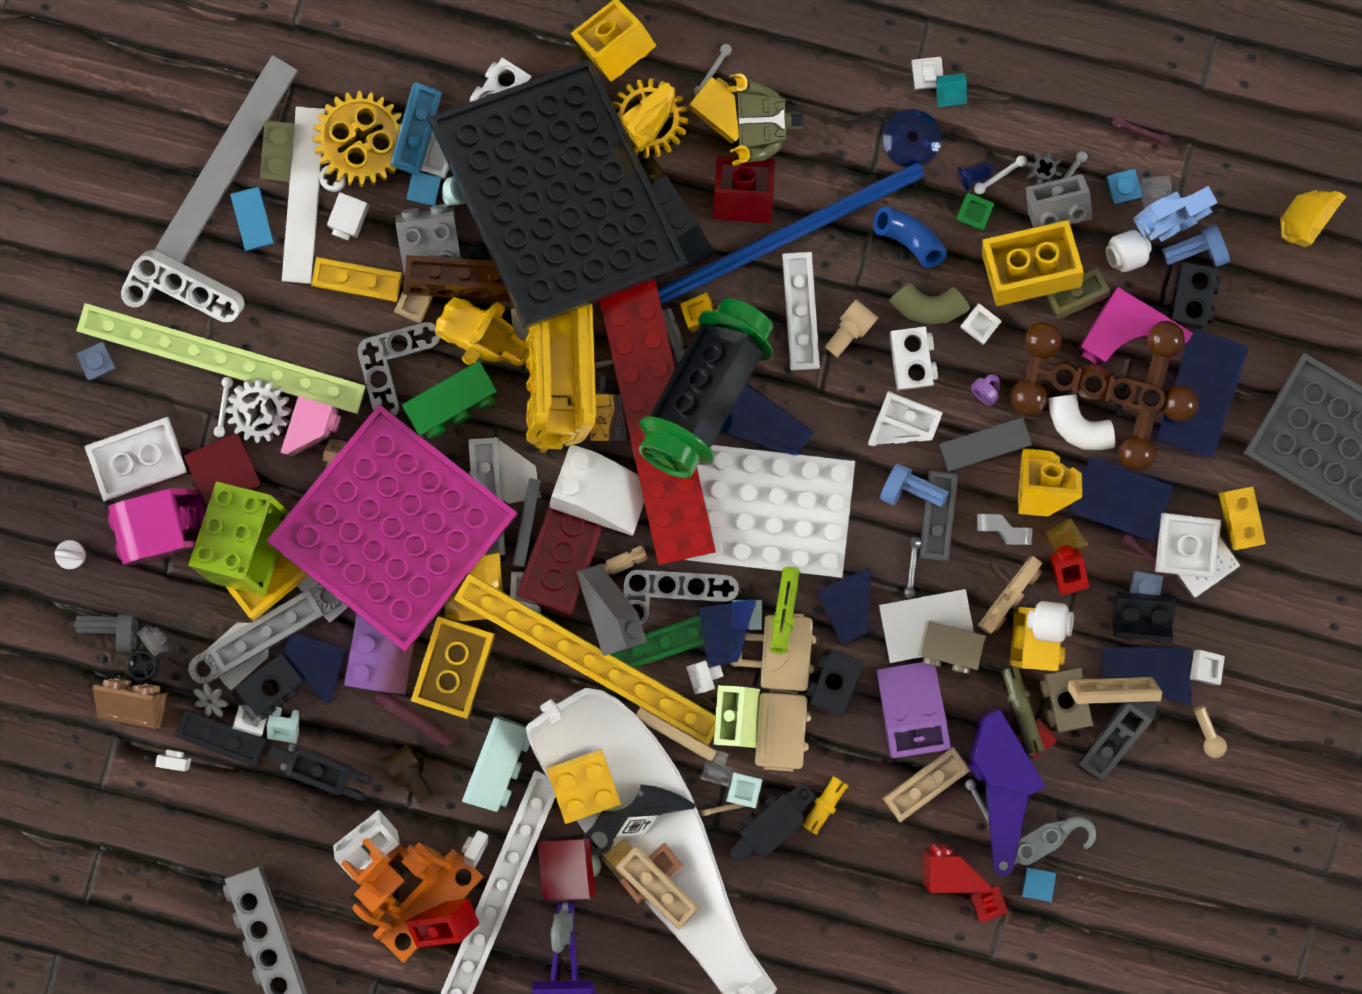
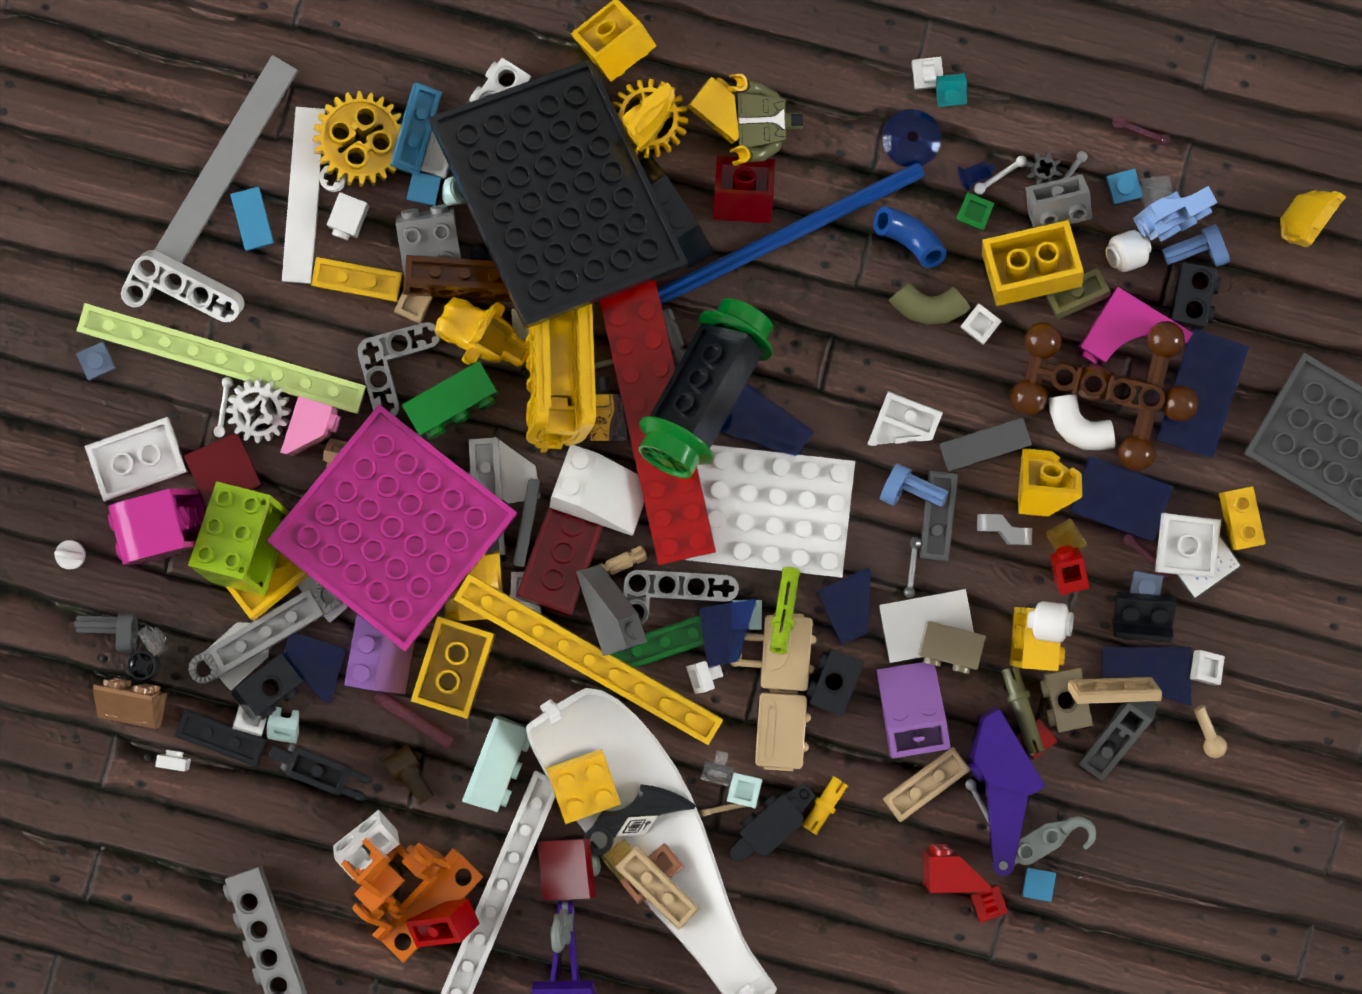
(210, 700): light grey plant -> none
(276, 151): olive plate -> none
(474, 848): white plate -> none
(676, 734): tan tile -> none
(693, 308): yellow plate -> none
(726, 51): light grey hinge -> none
(736, 716): yellowish green brick -> none
(800, 311): white tile -> none
(854, 323): tan pin -> none
(905, 359): white brick -> none
(985, 391): medium lavender tile -> none
(1011, 595): tan wing -> none

